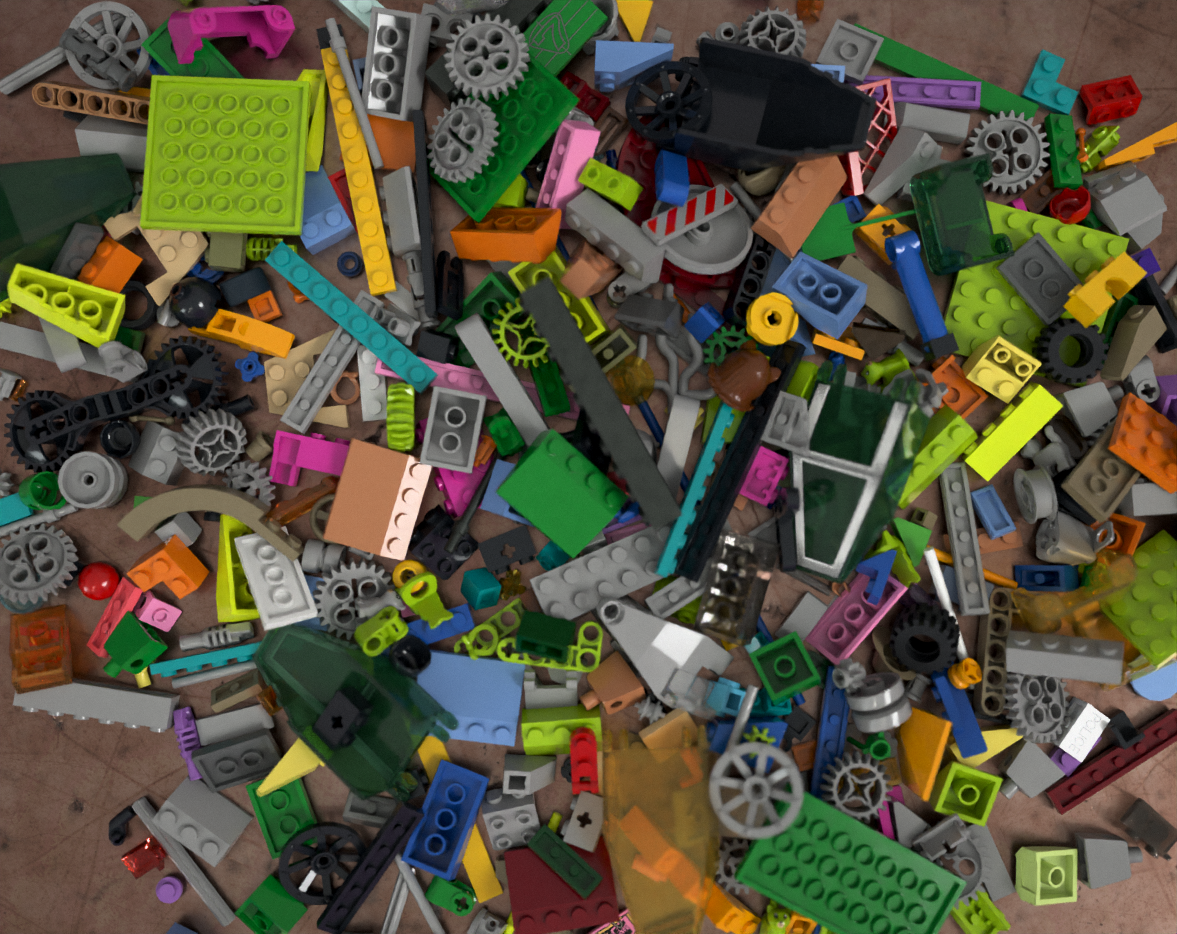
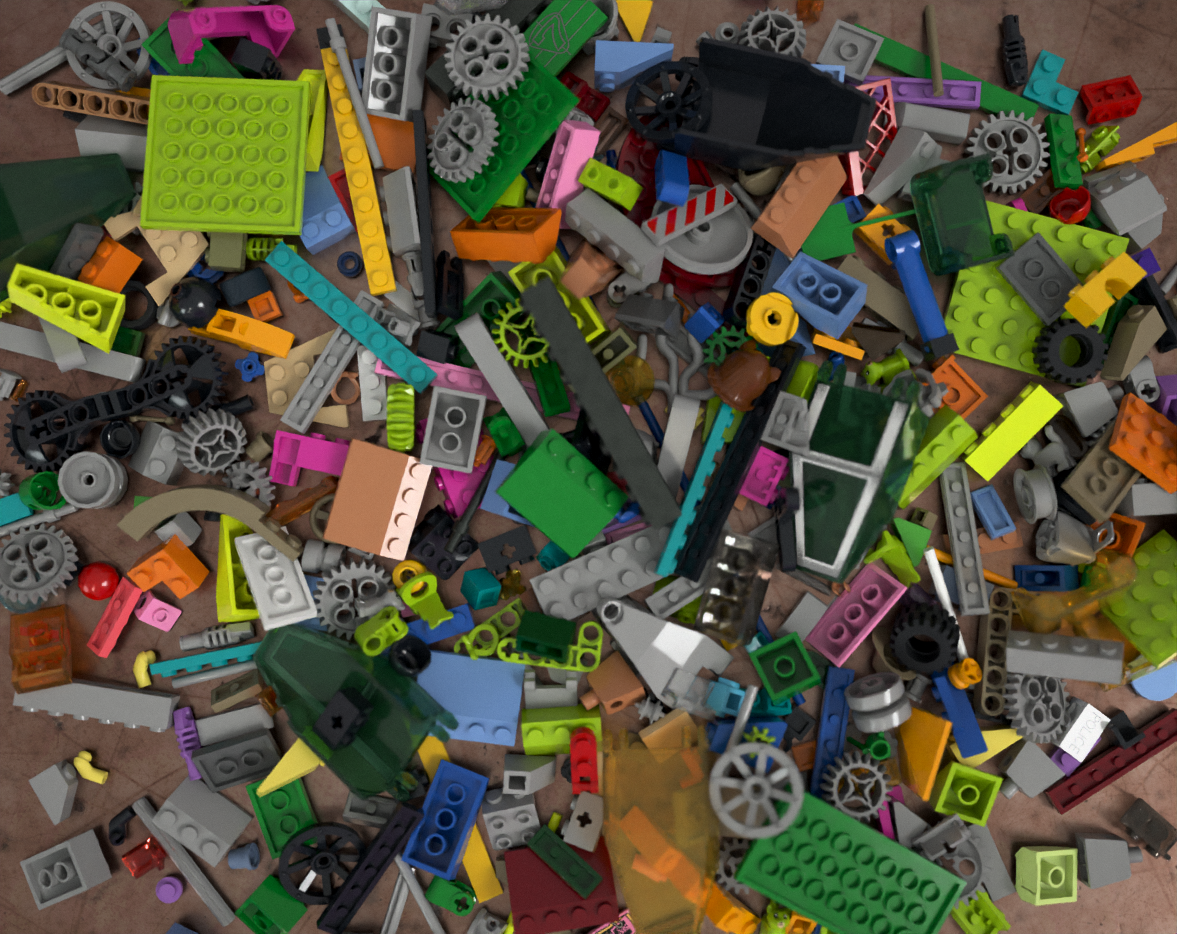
(56, 790): none -> light grey slope
(66, 869): none -> light grey slope
(85, 769): none -> light yellow arm
(122, 361): light grey piece -> none
(132, 646): green torso -> none
(244, 857): none -> sand blue piece
(256, 61): none -> black brick
(849, 675): light grey gear -> none
(878, 568): blue slope -> none
(934, 54): none -> dark tan bar
(1000, 368): light yellow slope -> none
(1014, 52): none -> black hinge

